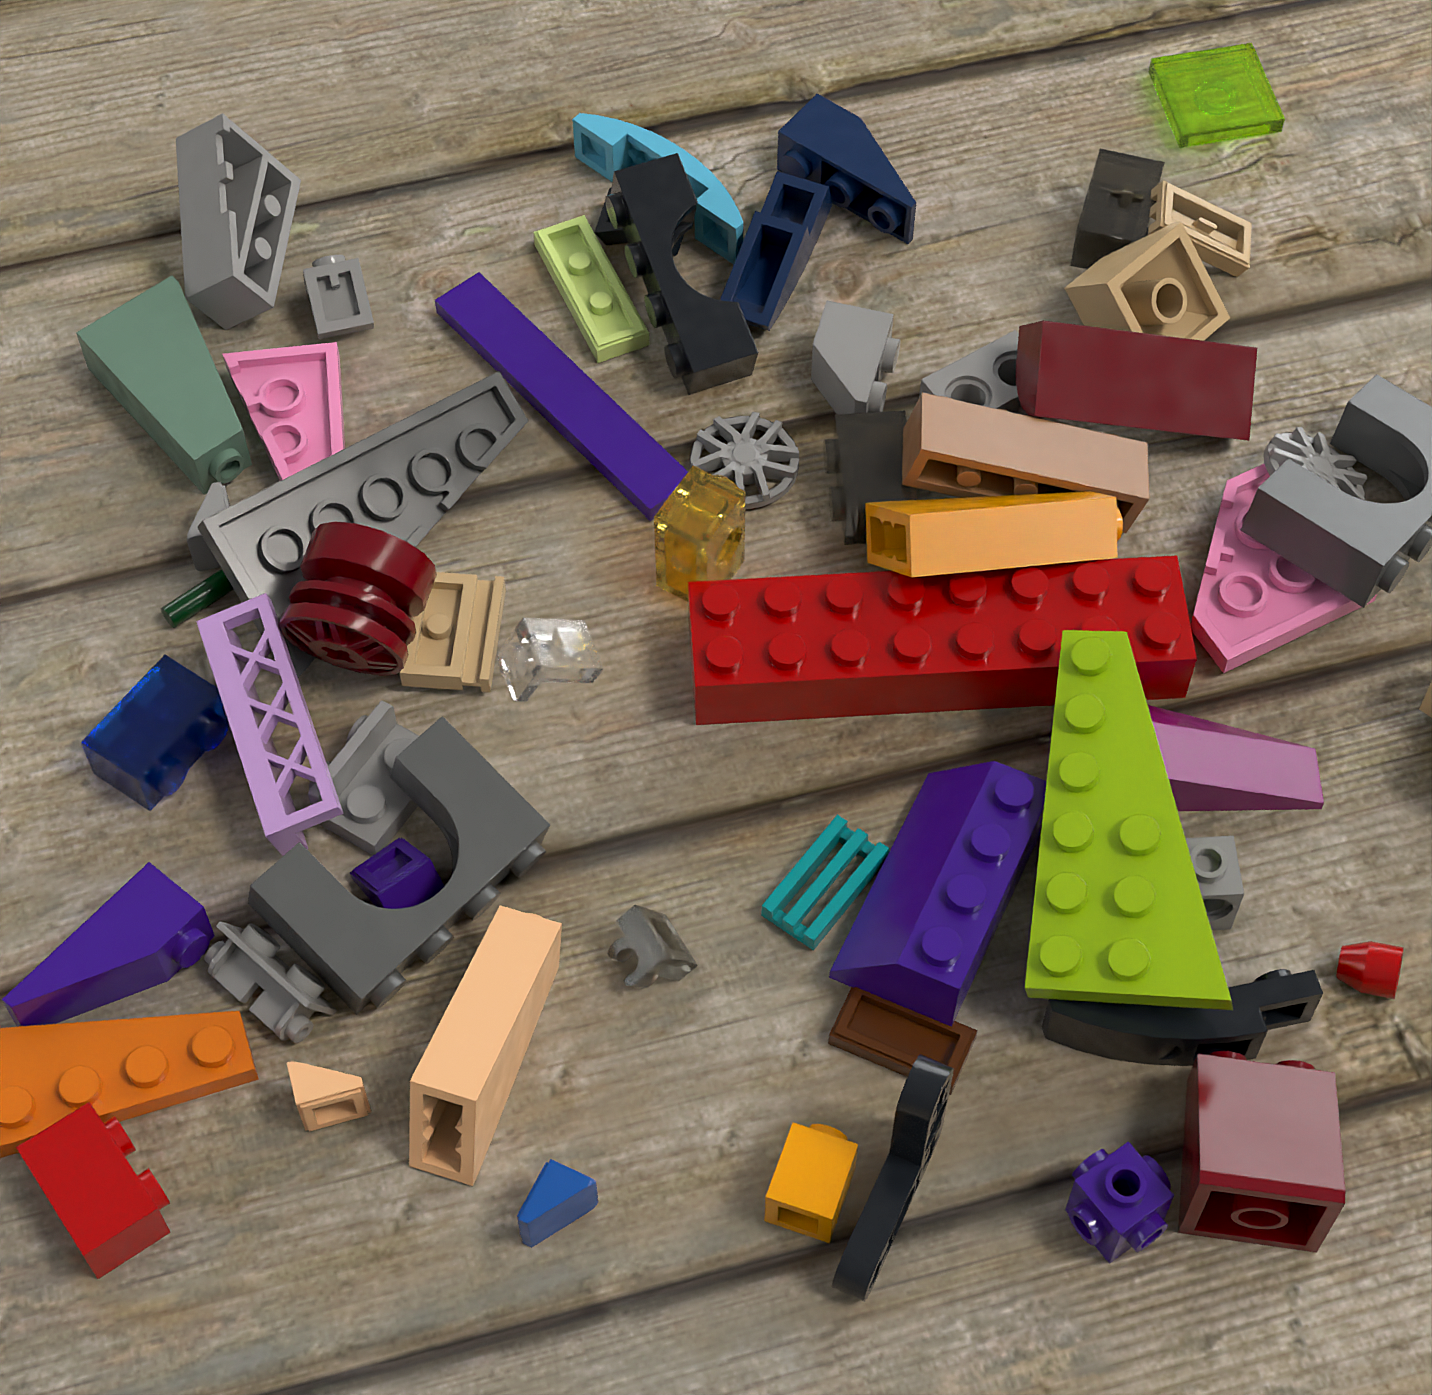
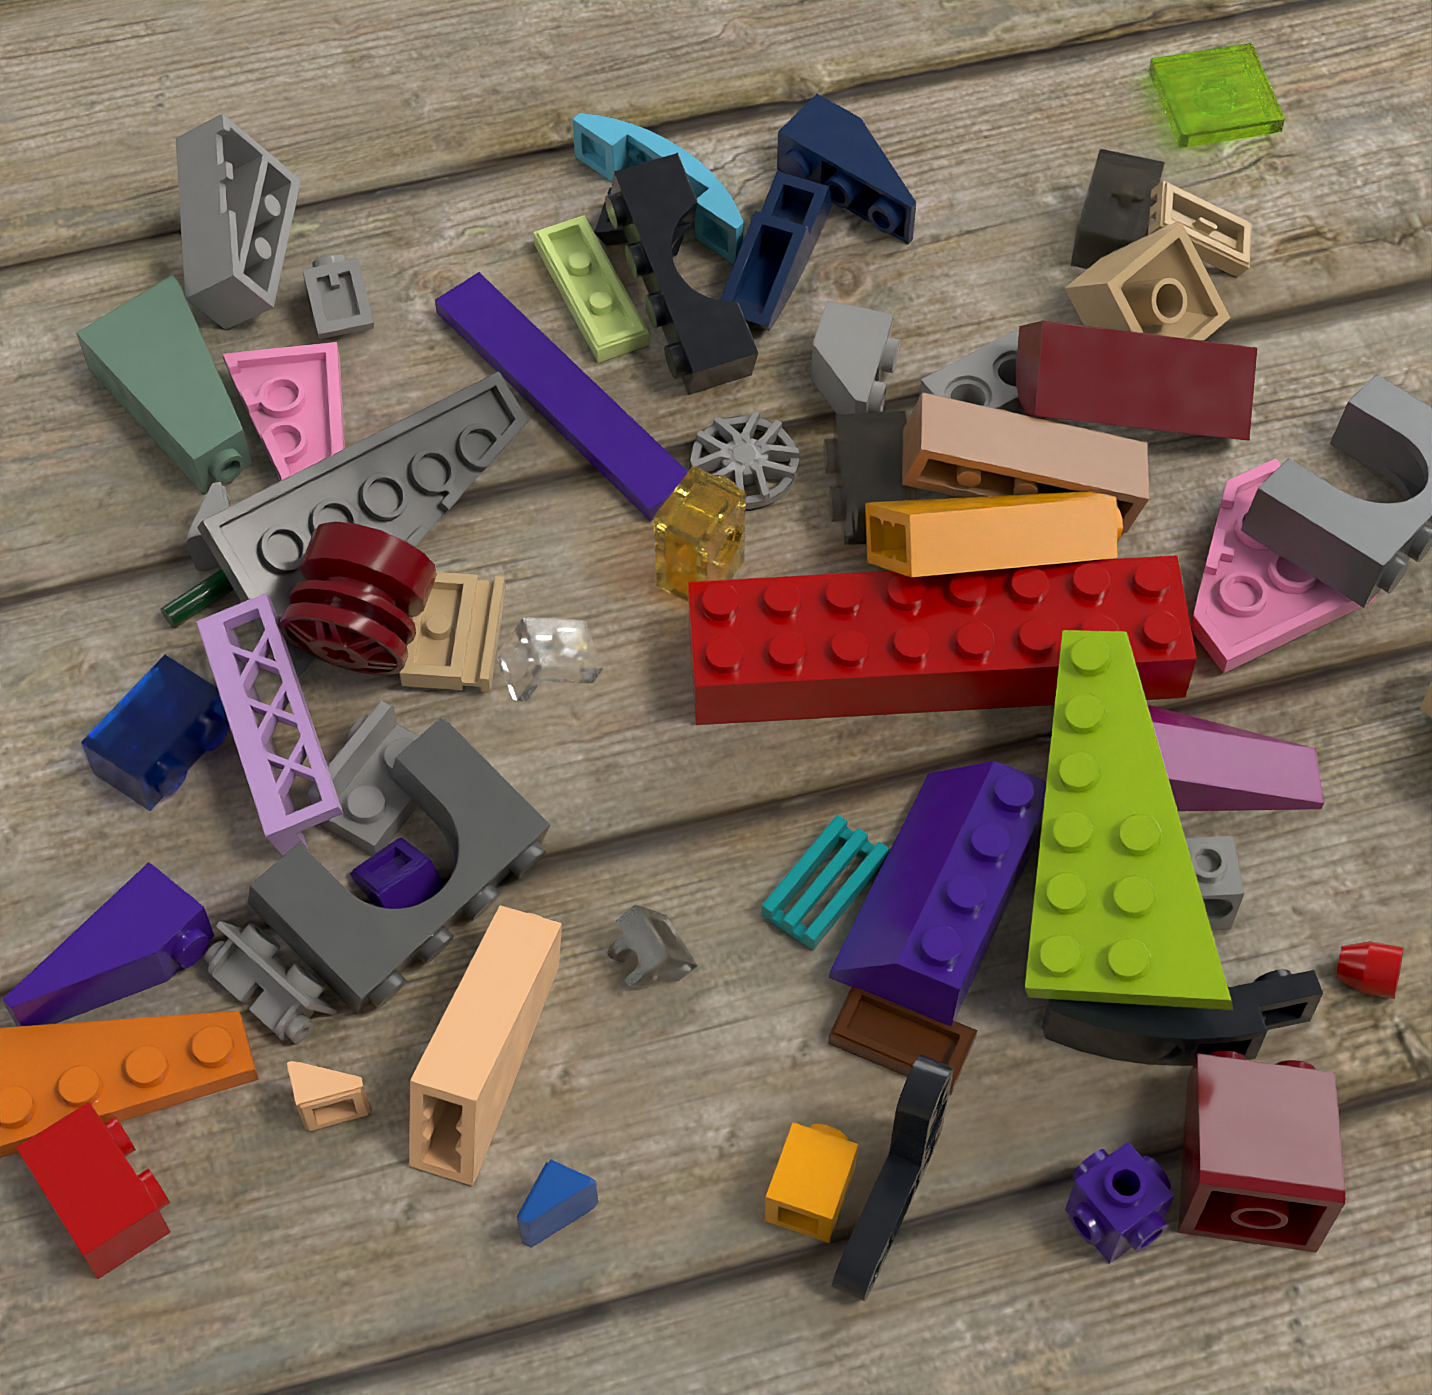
(1317, 458): light grey wheel -> none

